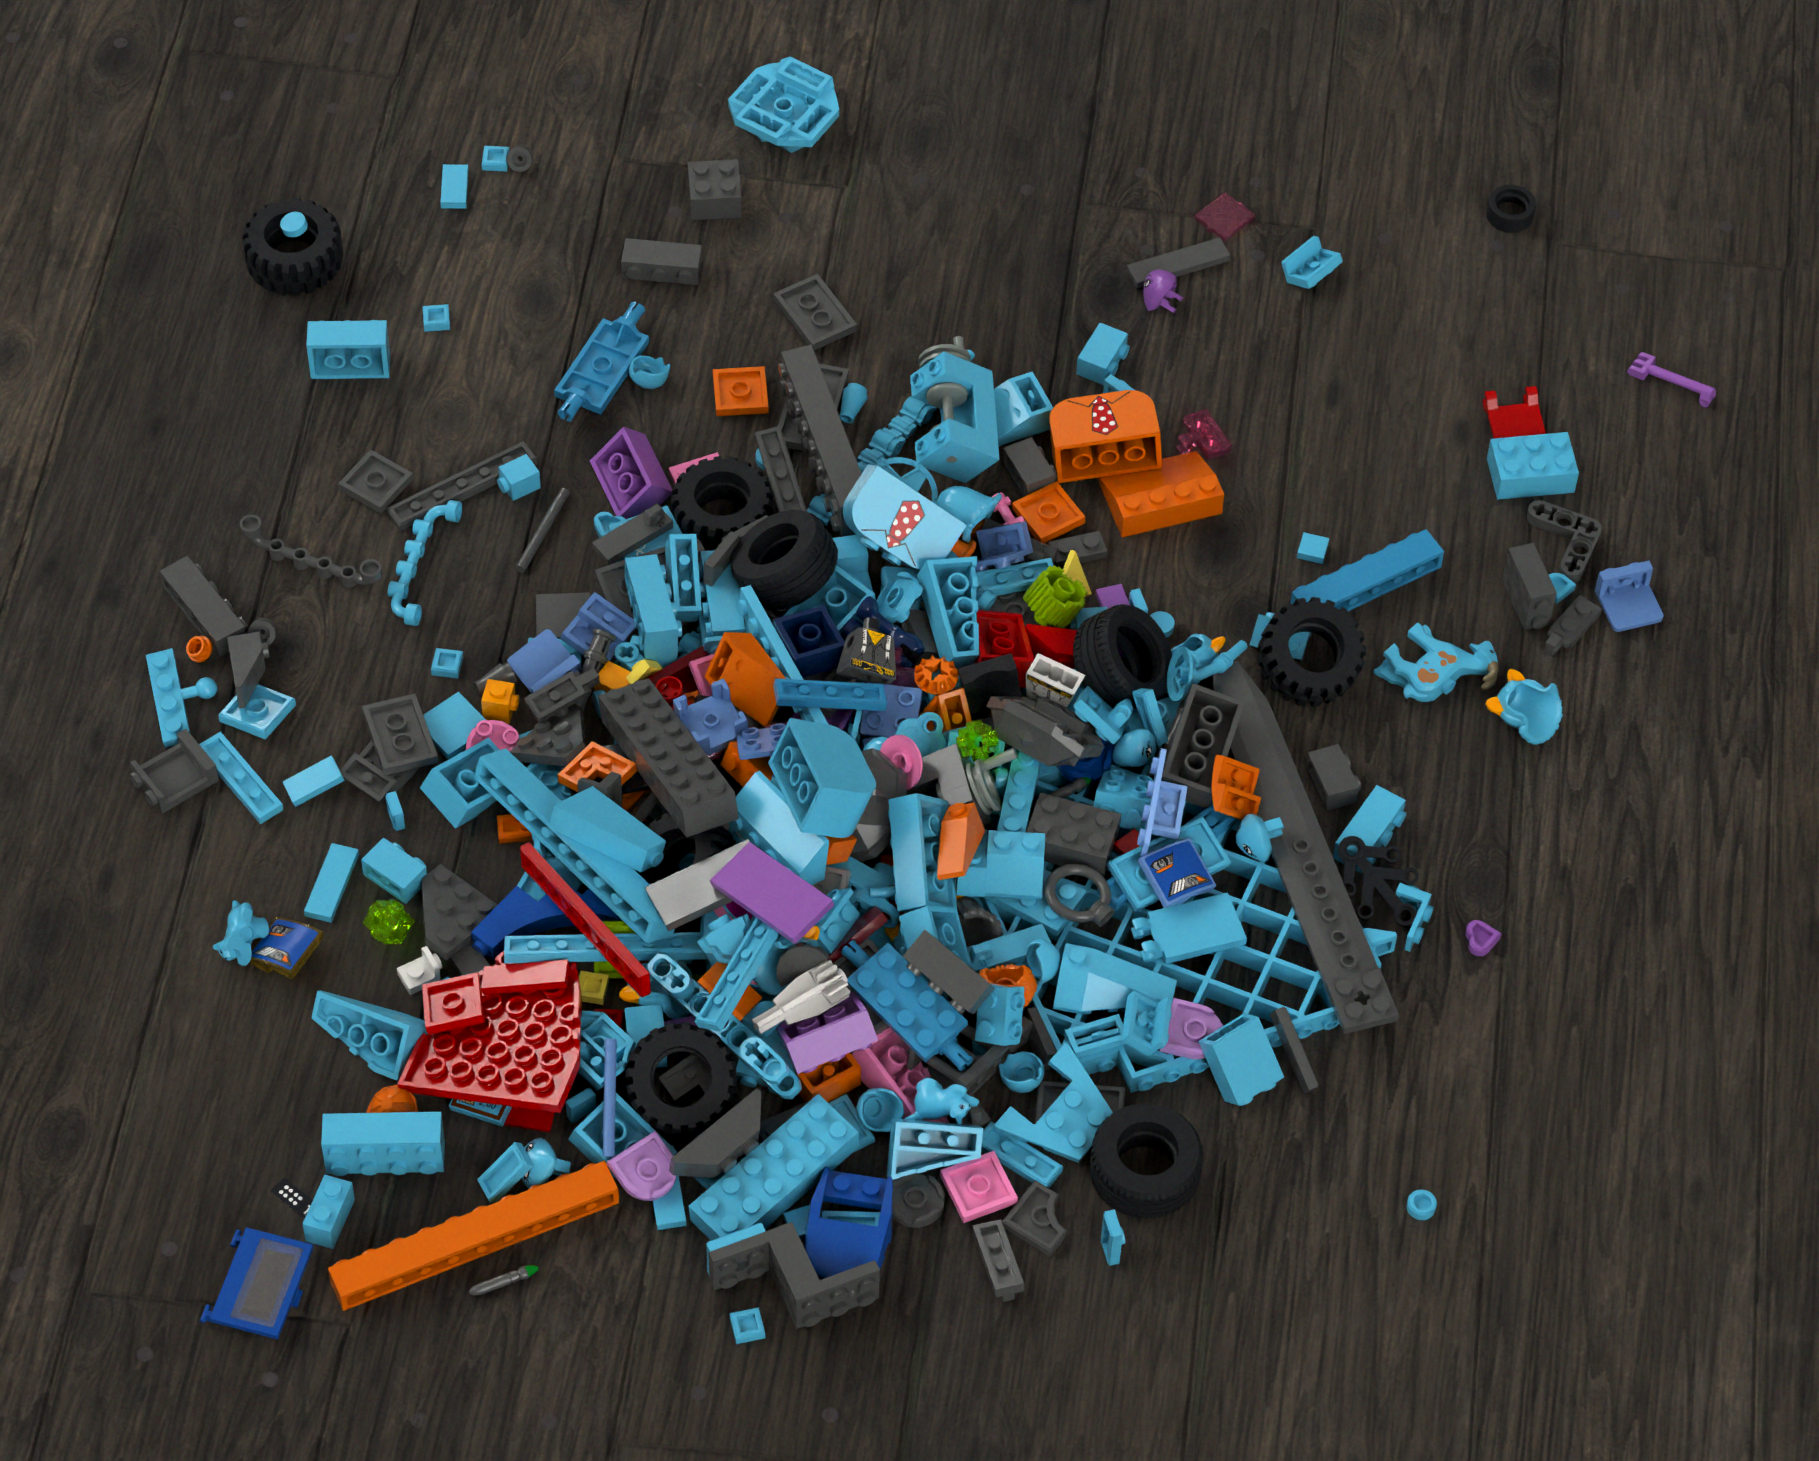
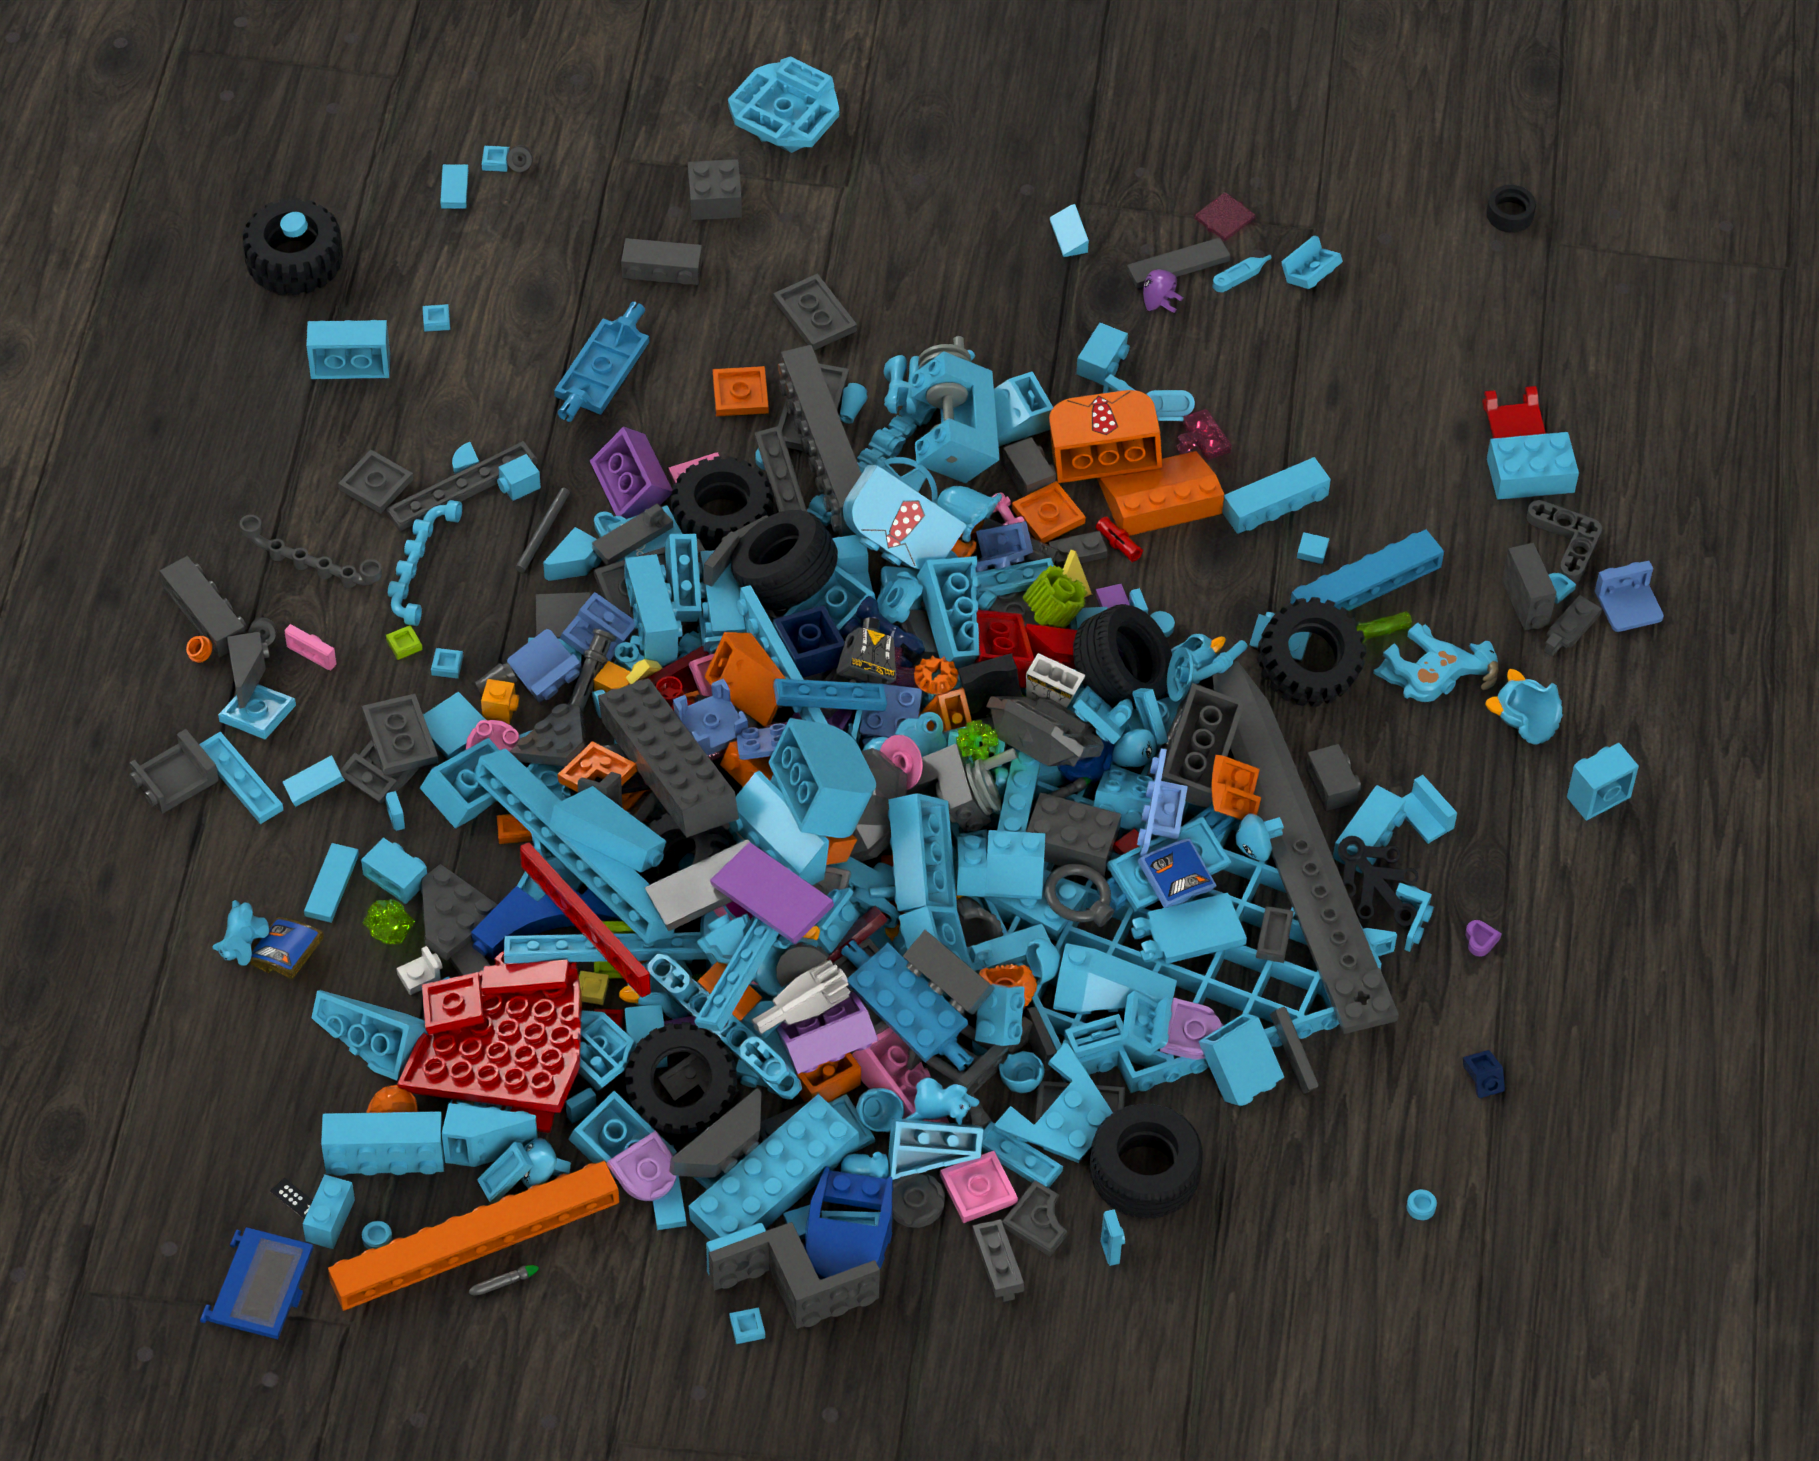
(170, 696): medium azure plate -> none
(310, 647): none -> bright pink plate
(376, 1235): none -> medium azure tile
(404, 642): none -> lime tile
(464, 458): none -> medium azure tile
(483, 1134): none -> medium azure slope
(561, 694): dark grey hinge -> none
(572, 557): none -> medium azure slope
(609, 1098): medium blue bar -> none
(649, 372): medium azure hair -> none
(864, 1165): none -> medium azure animal
(899, 390): none -> medium azure piece
(958, 840): orange slope -> none
(1070, 232): none -> medium azure slope
(1129, 549): none -> red pin
(1172, 404): none -> medium azure bracket
(1238, 273): none -> medium azure piece
(1274, 934): none -> dark grey tile
(1276, 495): none -> medium azure brick
(1385, 625): none -> clear neon green pin
(1428, 810): none -> medium azure panel
(1485, 1072): none -> dark blue bracket
(1602, 781): none -> medium azure brick
(1646, 365): medium lavender hinge -> none

